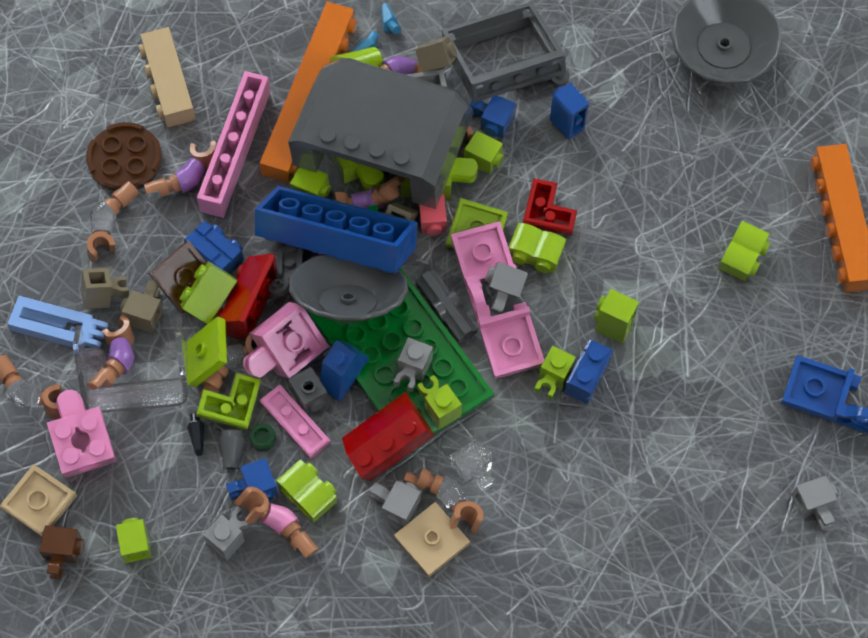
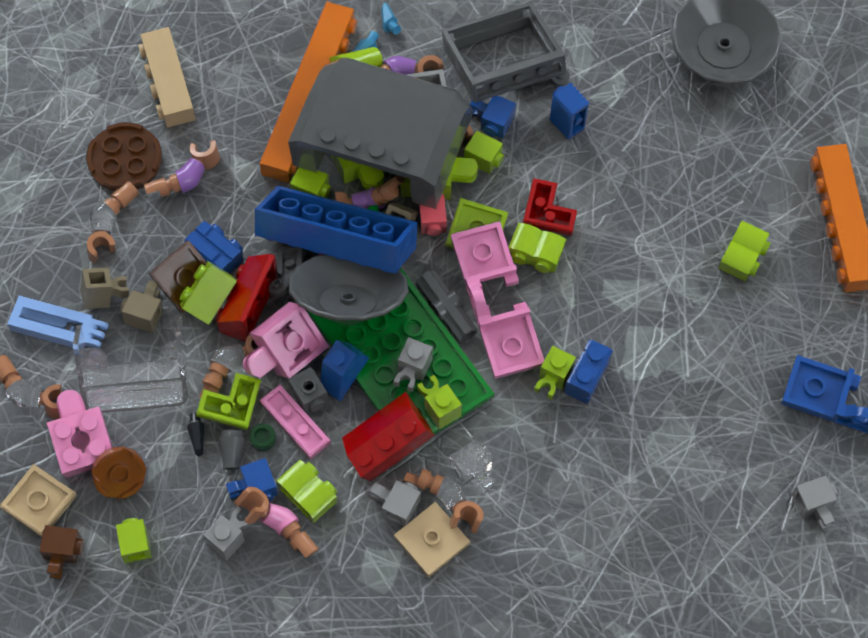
(118, 472): none -> dark orange tile
(120, 357): nougat piece -> none
(206, 352): lime plate -> none
(233, 144): bright pink brick -> none
(436, 53): dark tan brick -> none
(506, 281): light grey brick -> none
(615, 315): lime brick -> none

